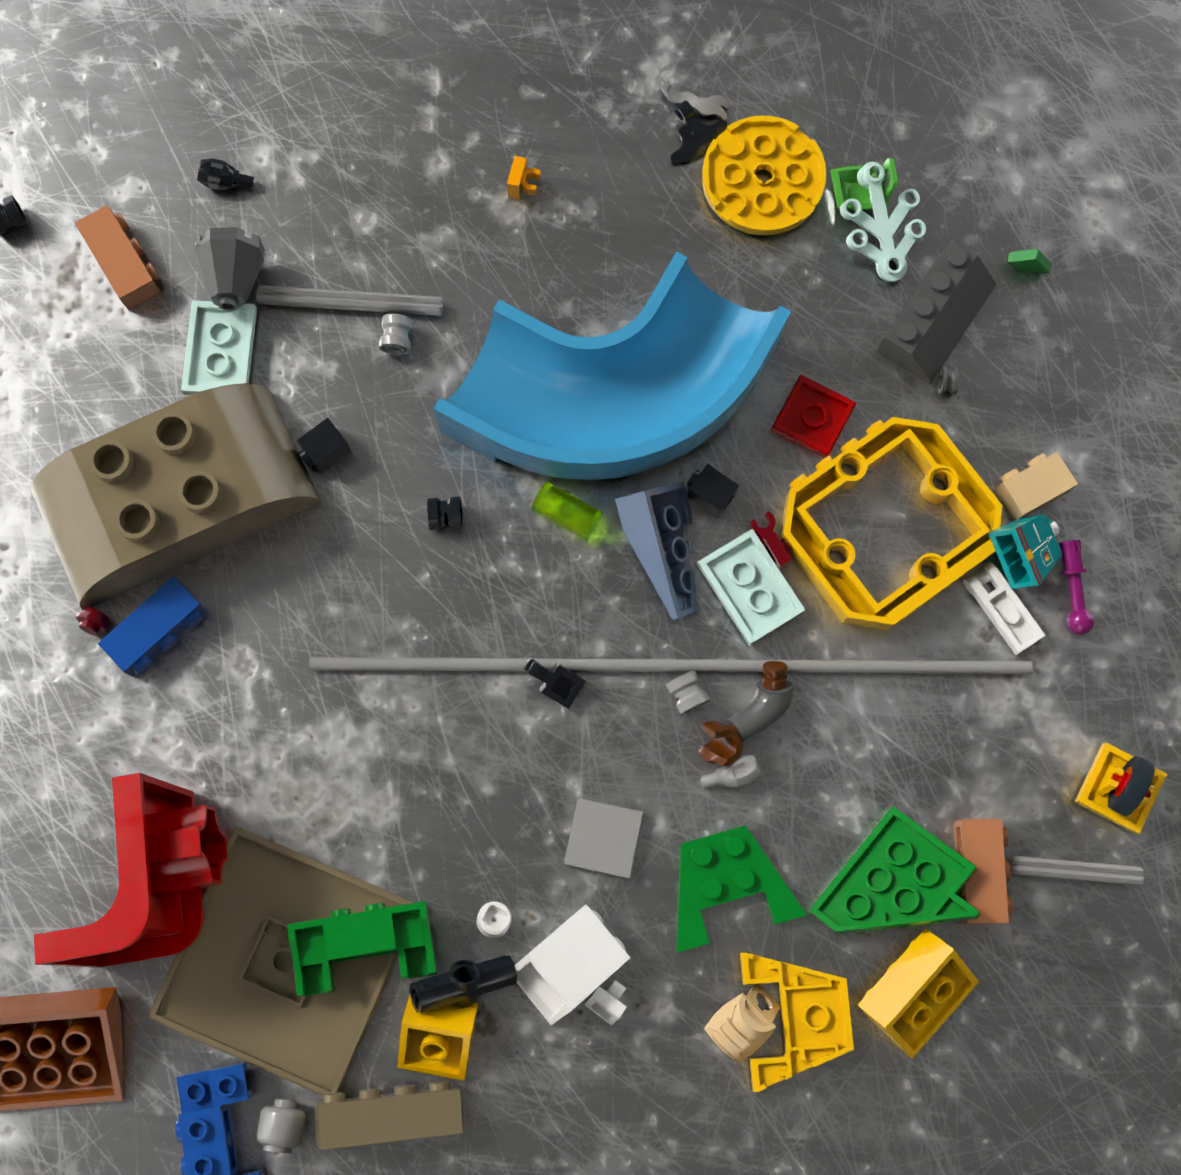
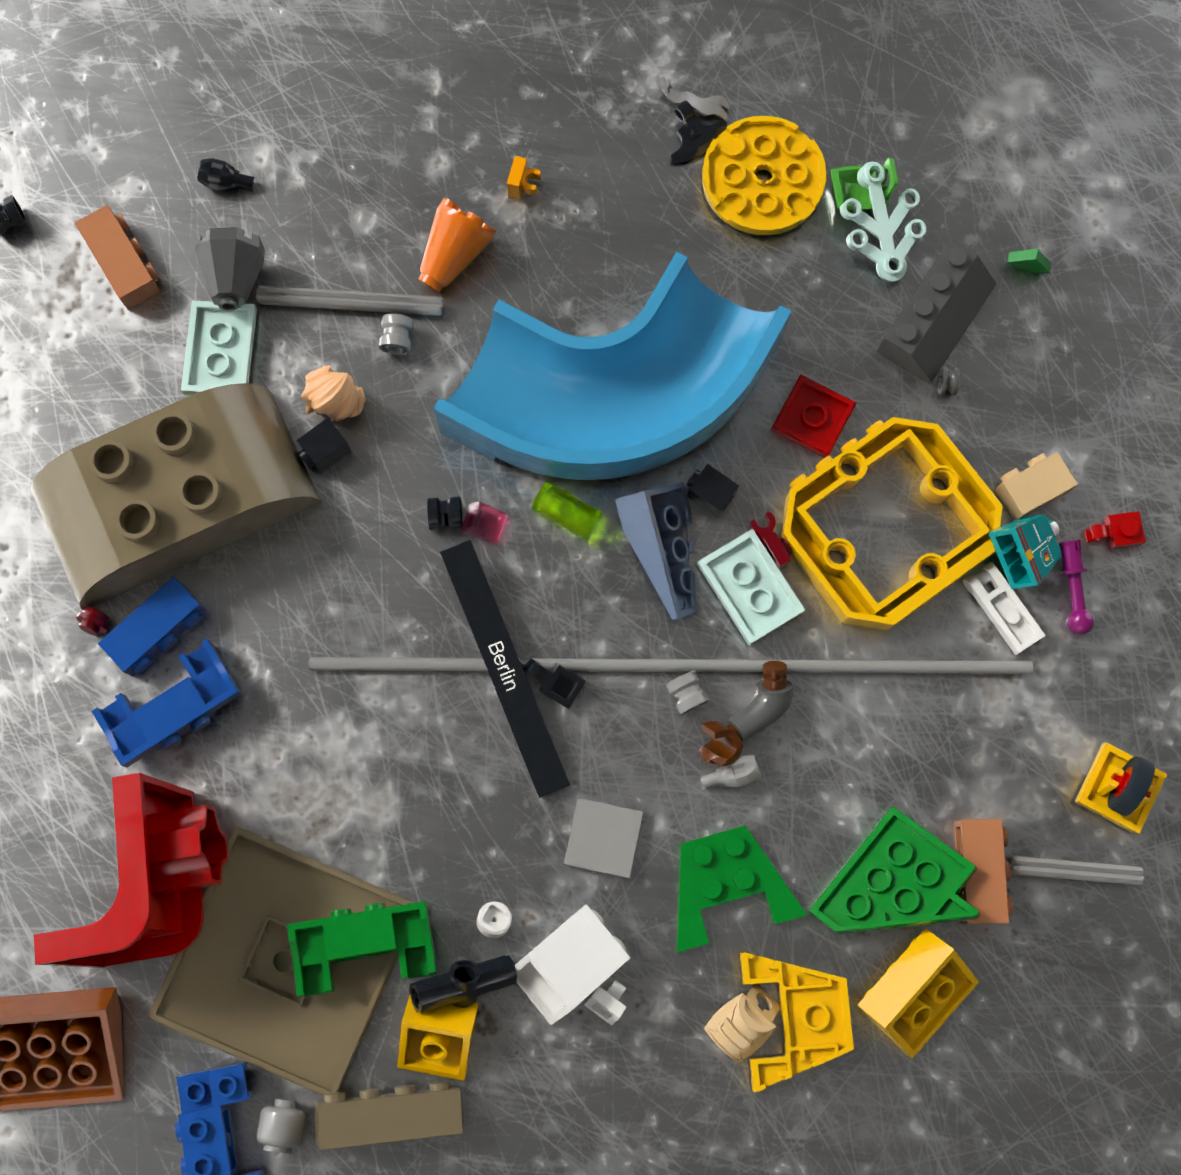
(171, 714): none -> blue bracket
(333, 394): none -> light nougat hair
(452, 244): none -> orange cone
(483, 522): none -> clear pink slope
(505, 668): none -> black tile
(1119, 529): none -> red plate

